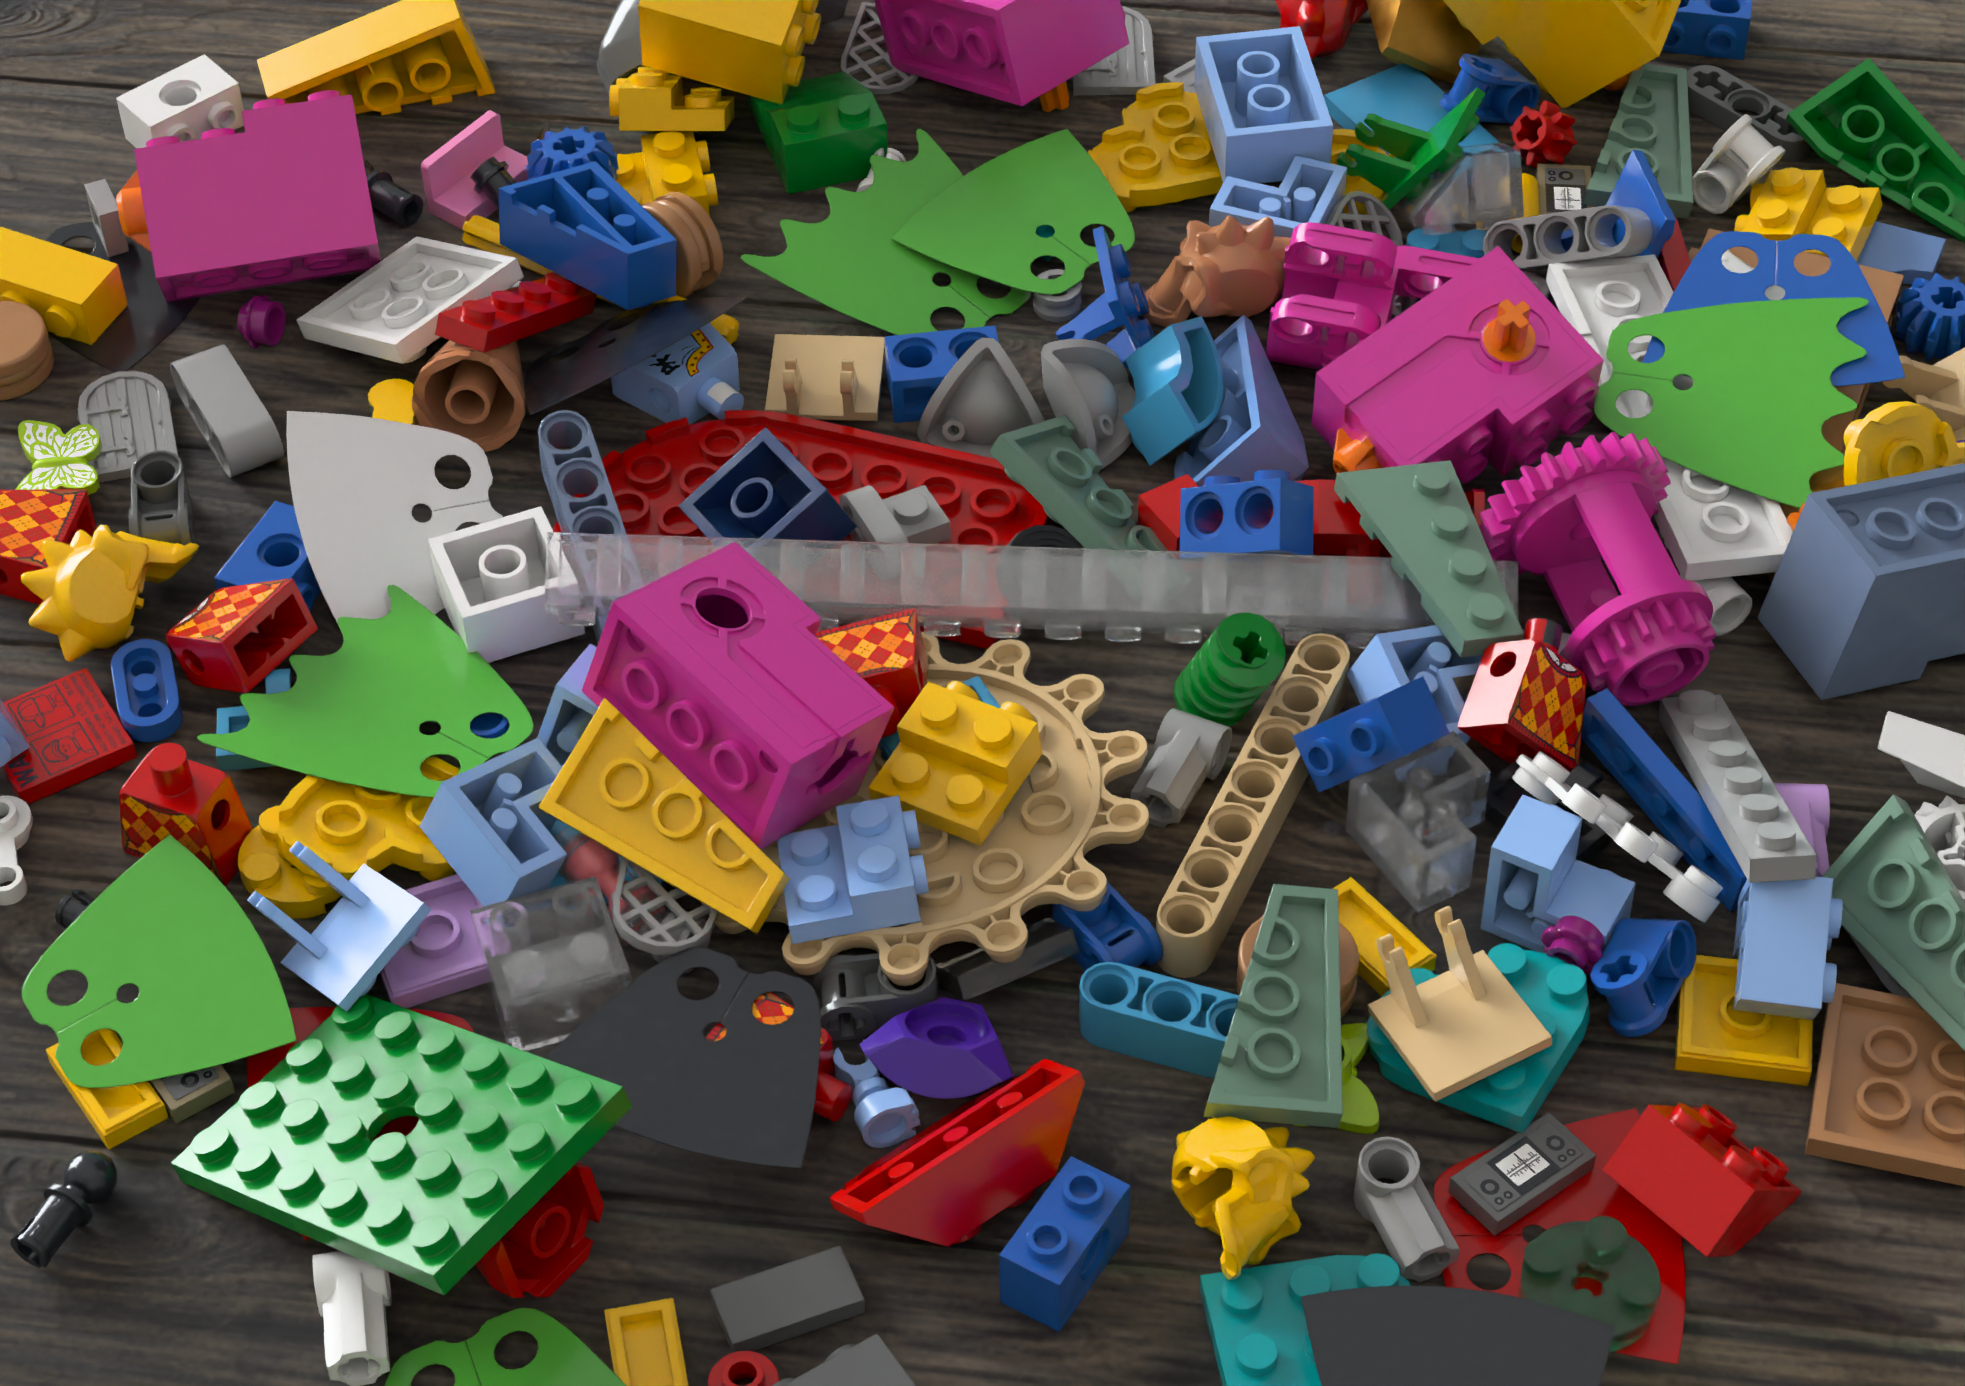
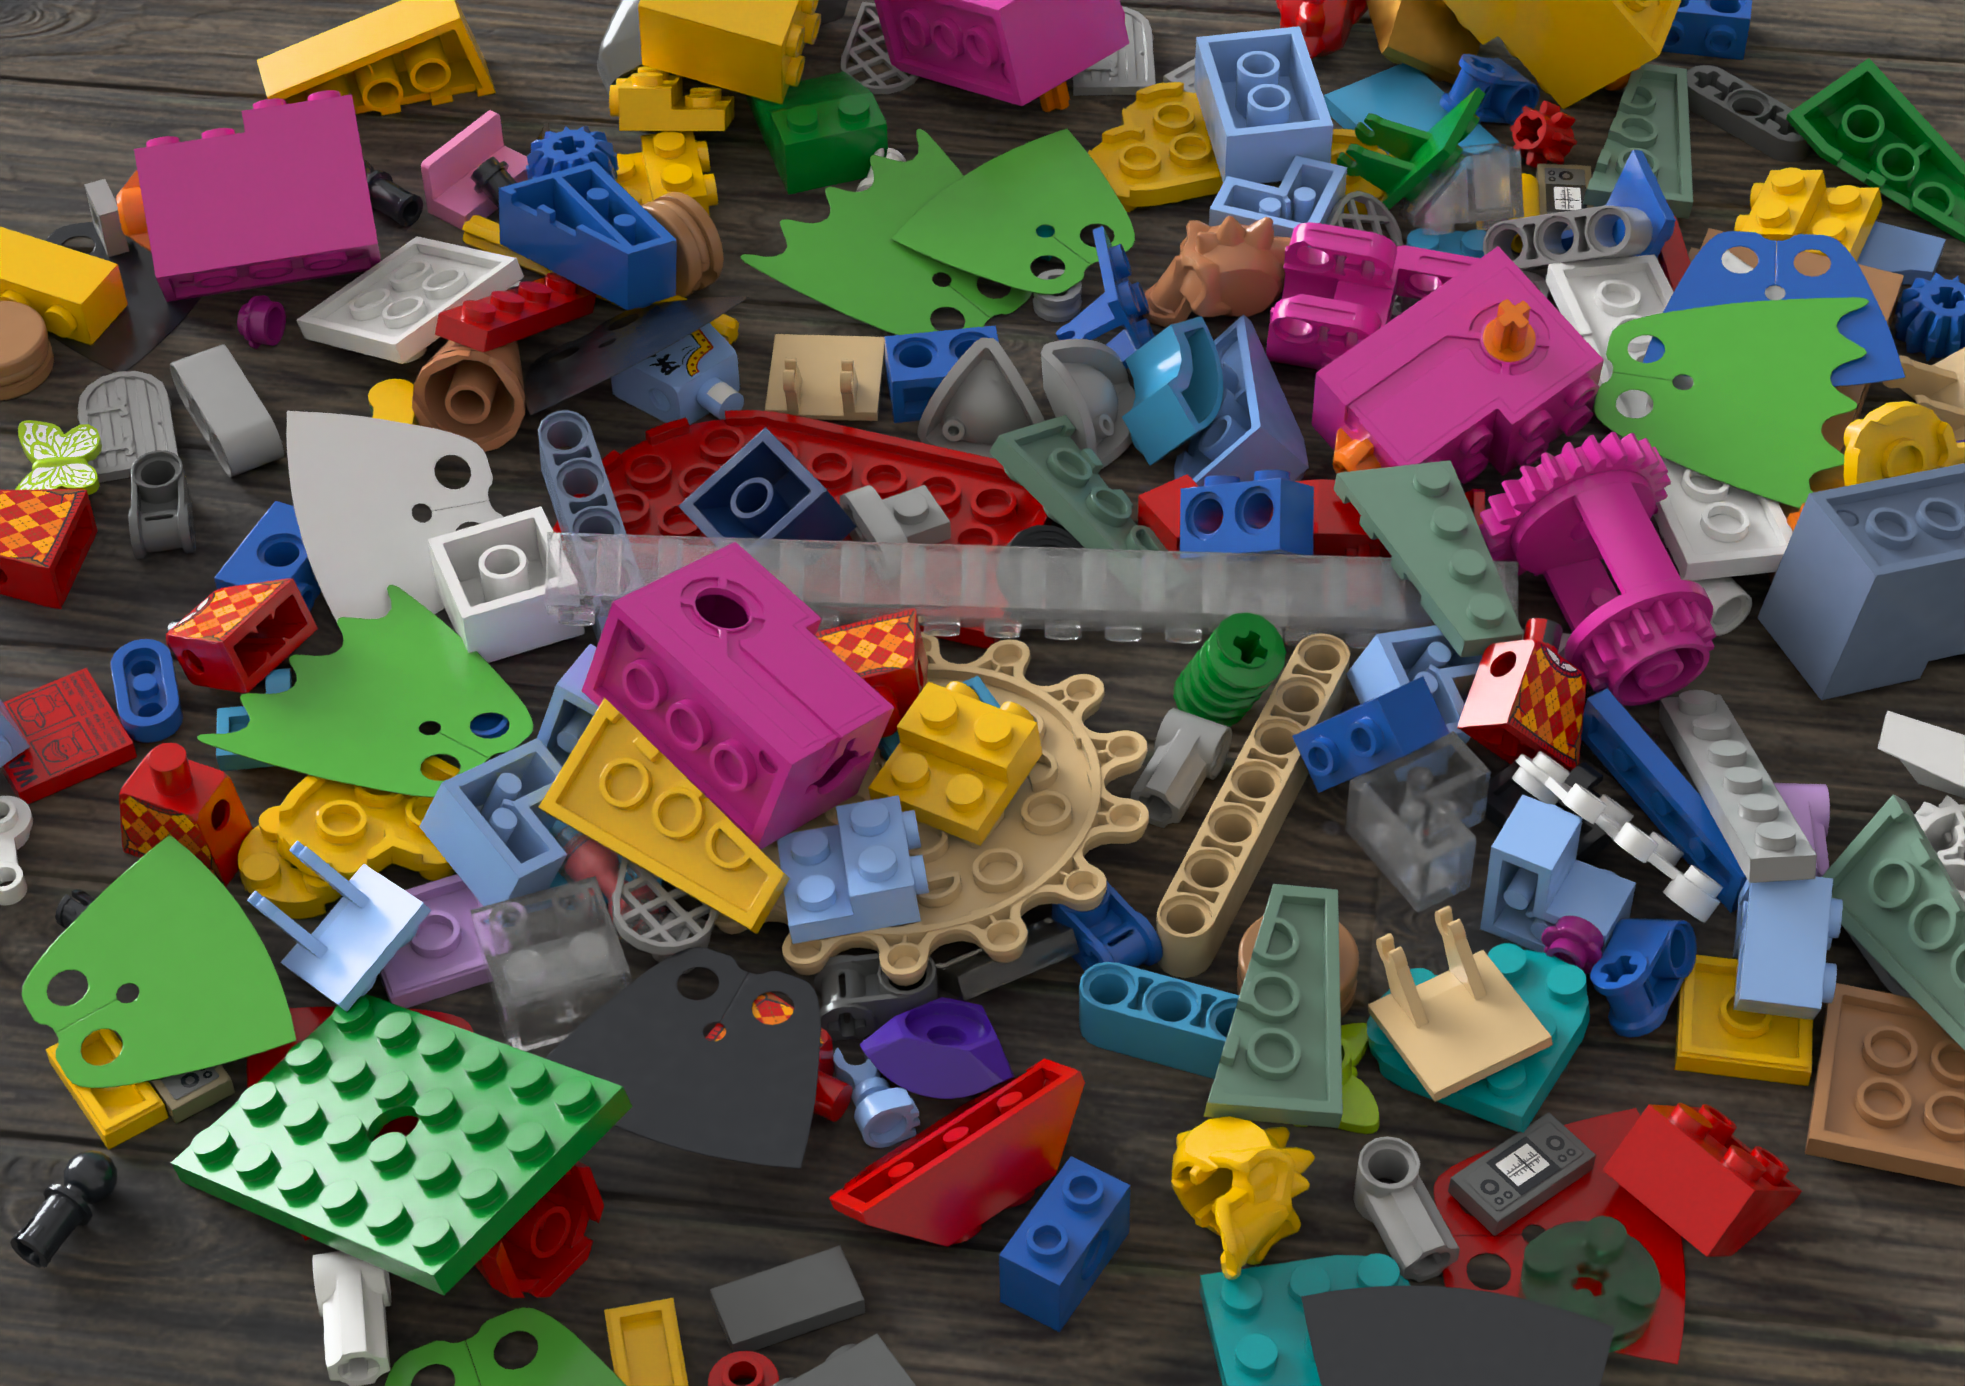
(96, 586): yellow head -> none
(182, 104): white brick -> none
(1369, 921): yellow tile -> none
(1734, 166): white piece -> none

